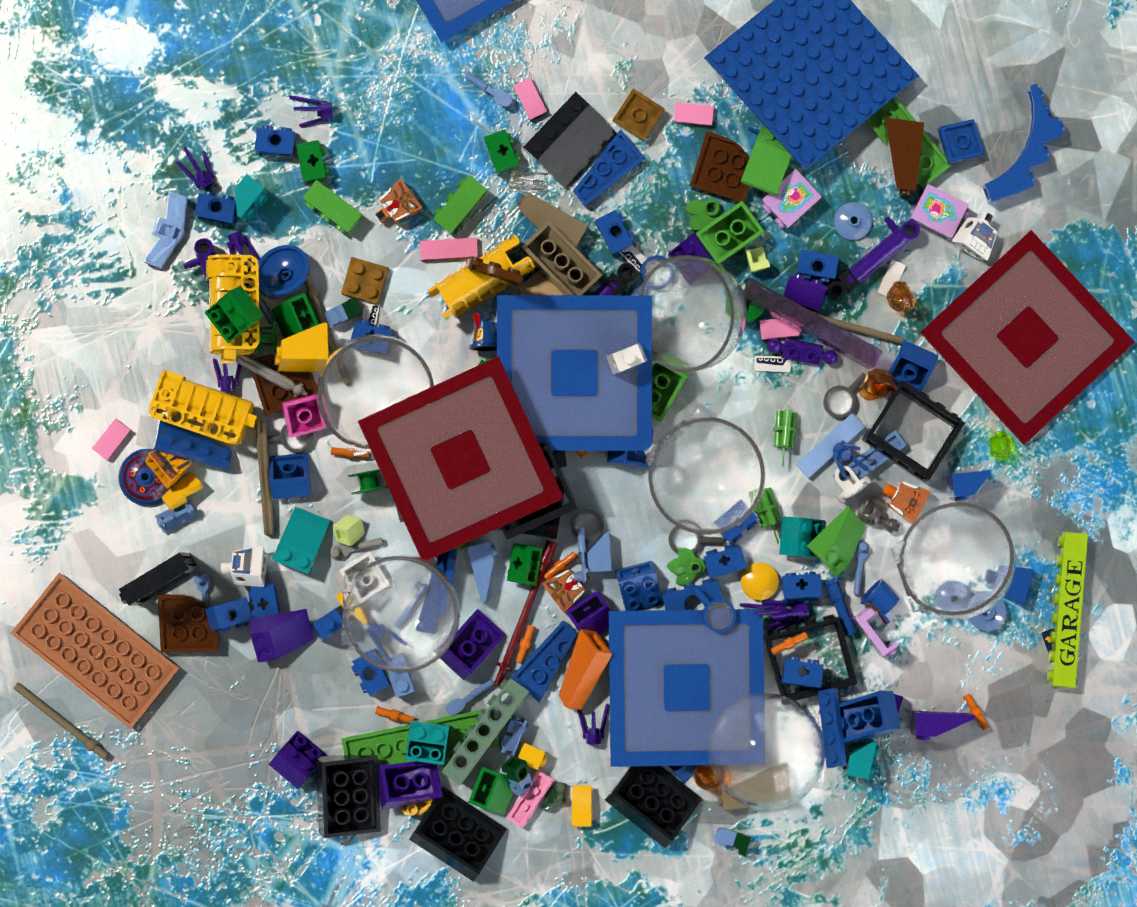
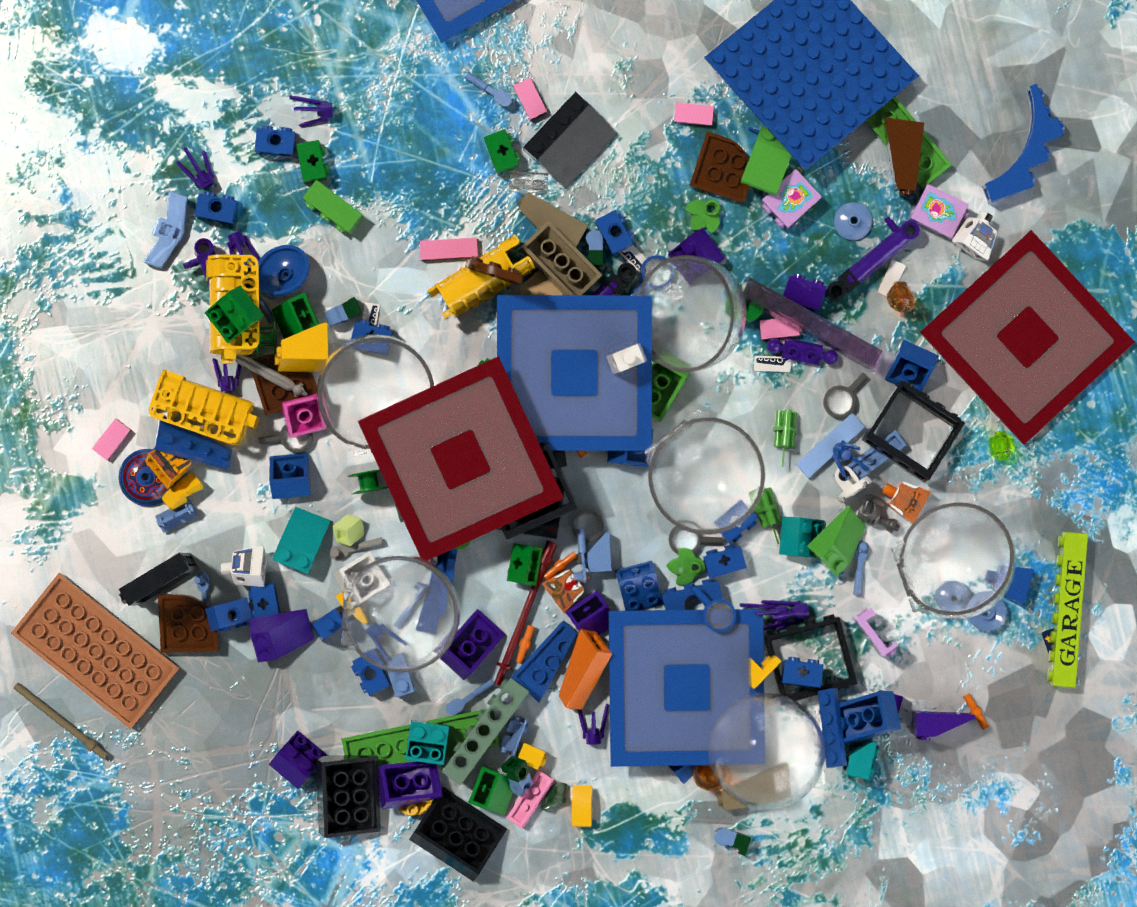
(248, 197): teal slope -> none
(263, 462): dark tan axle -> none
(313, 294): dark tan bar -> none
(345, 452): orange bar -> none
(364, 280): pearl gold plate -> none
(394, 715): orange bar -> none
(398, 203): torso -> none
(459, 204): bright green brick -> none
(482, 563): medium blue slope -> none
(483, 334): blue hat -> none
(595, 242): none -> leg
(611, 166): blue wing -> none
(638, 114): pearl gold plate -> none
(654, 801): black slope -> none
(730, 232): bright green slope -> none
(756, 259): yellowish green panel -> none
(758, 674): none -> yellow slope
(759, 581): yellow dish -> none
(789, 643): orange bar -> none
(792, 592): blue brick -> none
(828, 262): blue brick -> none
(837, 597): blue pin -> none
(864, 330): dark tan bar -> none
(876, 384): clear orange piece -> none
(881, 599): blue hat -> none
(960, 141): blue tile -> none
(965, 484): blue slope -> none

